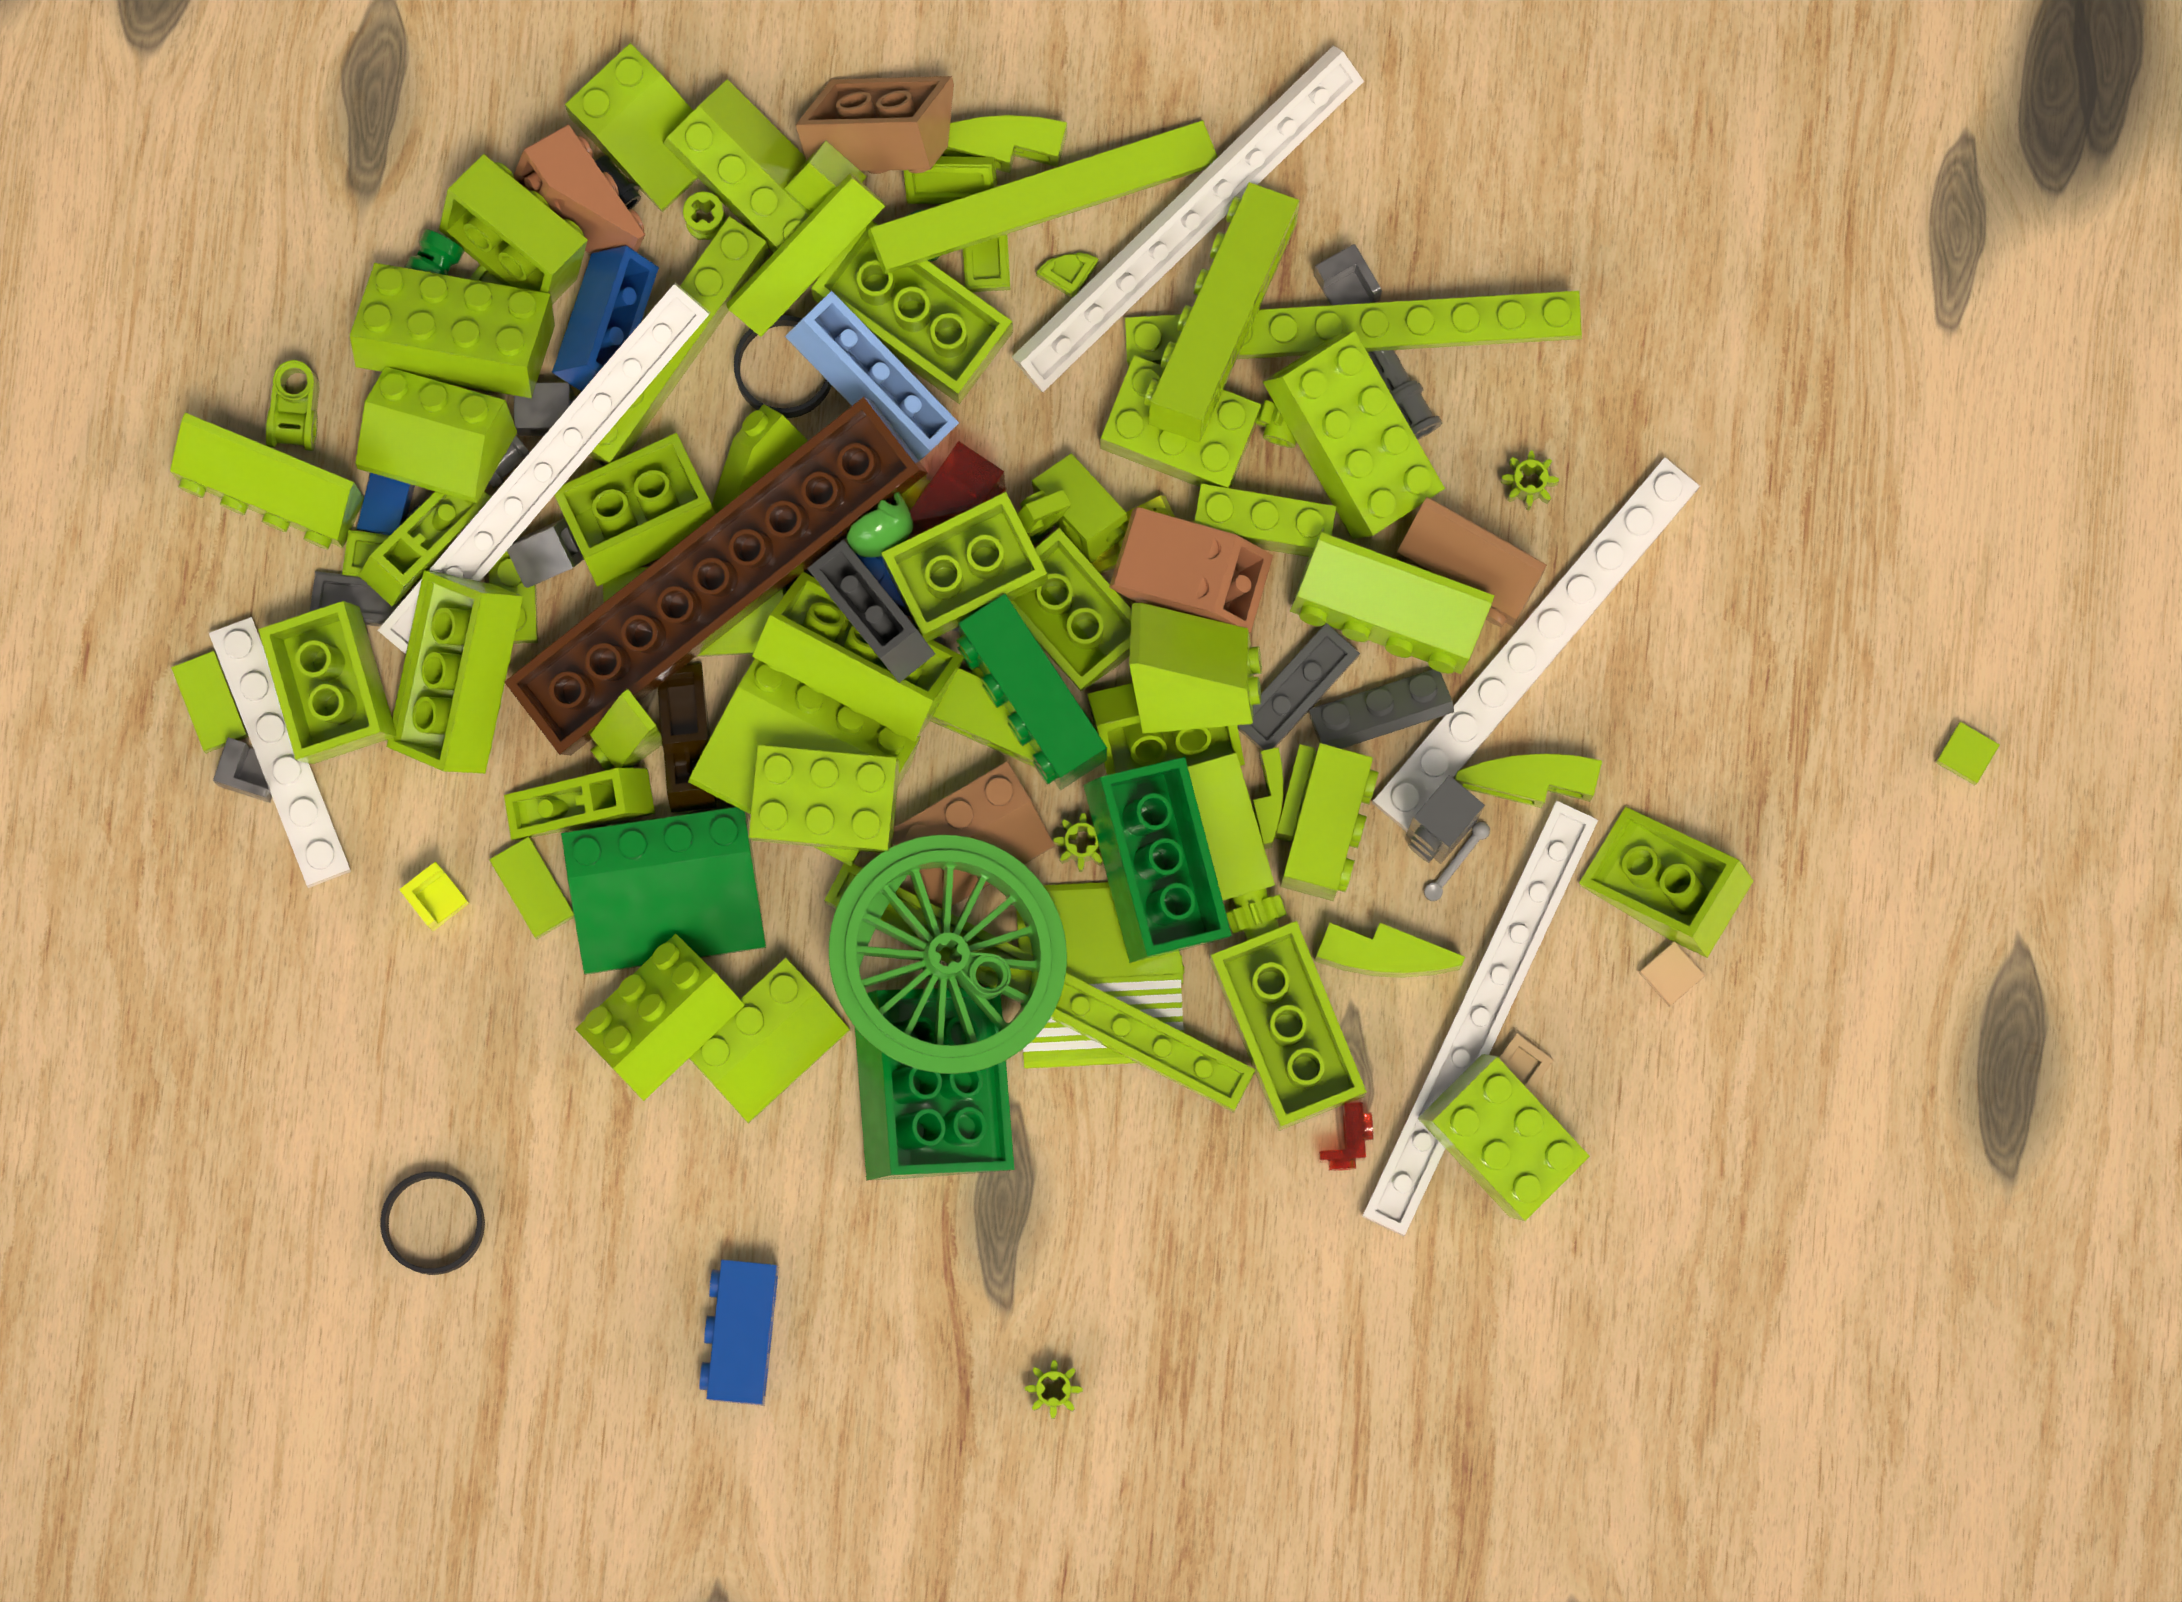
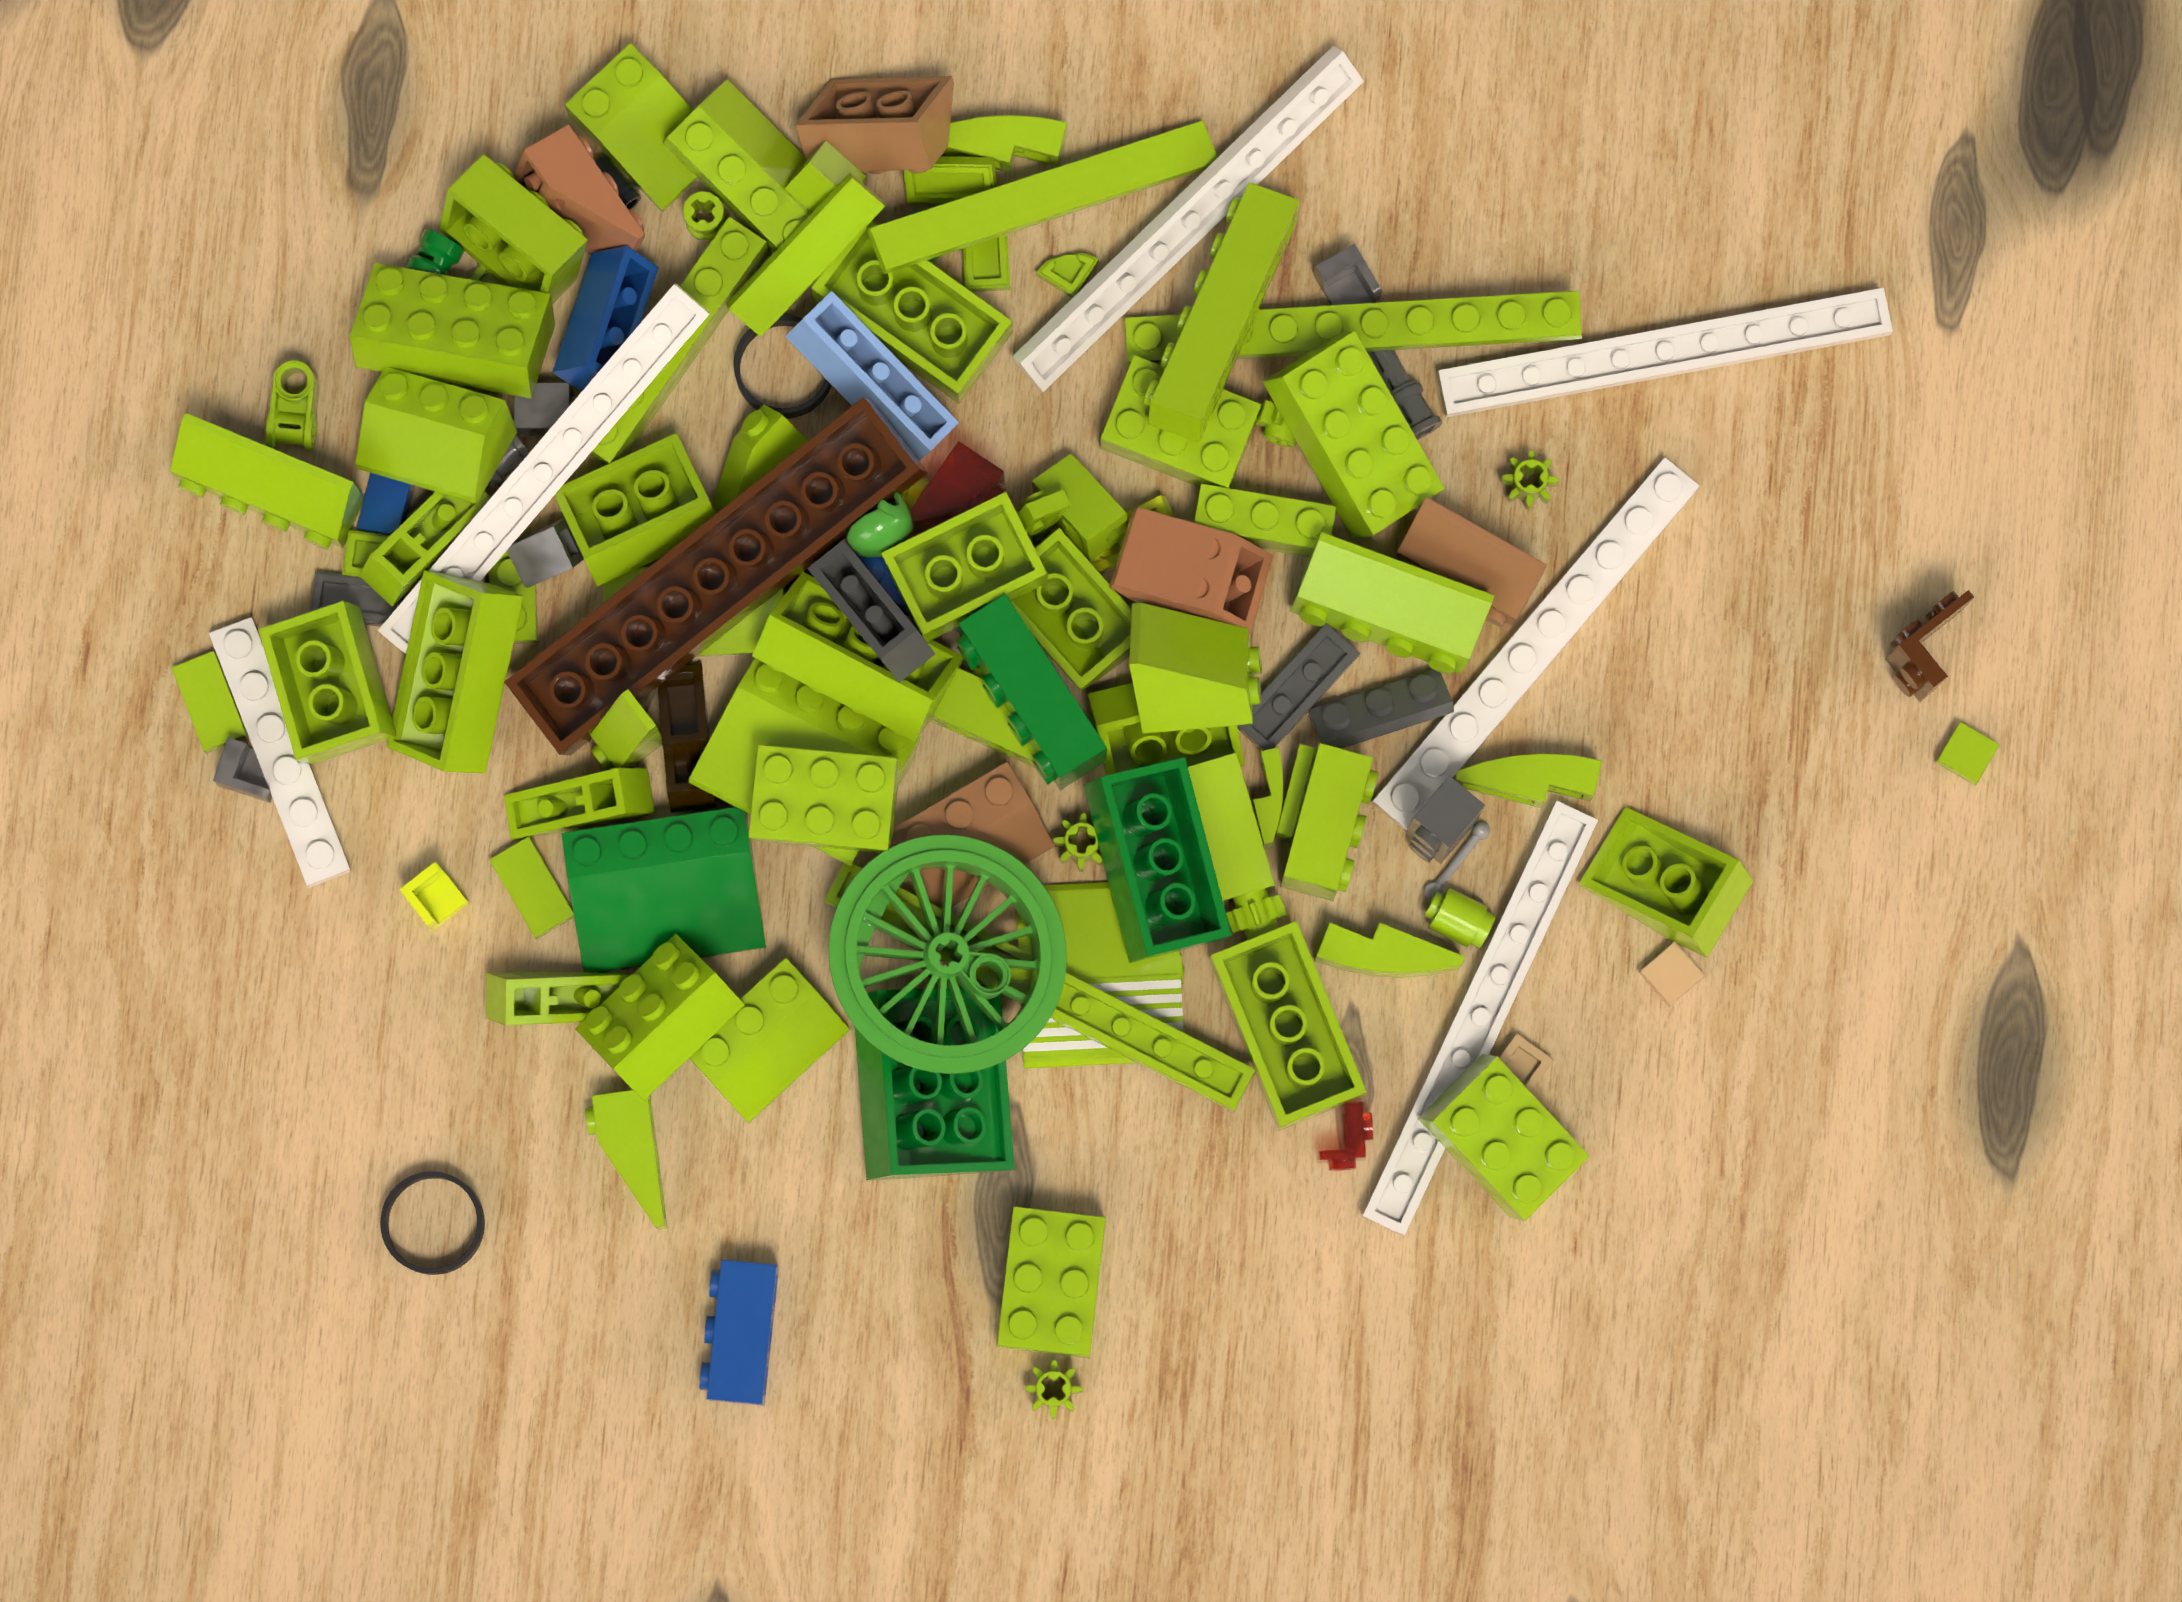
(547, 995): none -> lime slope
(629, 1140): none -> lime slope
(1051, 1282): none -> lime brick
(1459, 918): none -> lime brick
(1664, 352): none -> white plate
(1914, 666): none -> reddish brown bracket

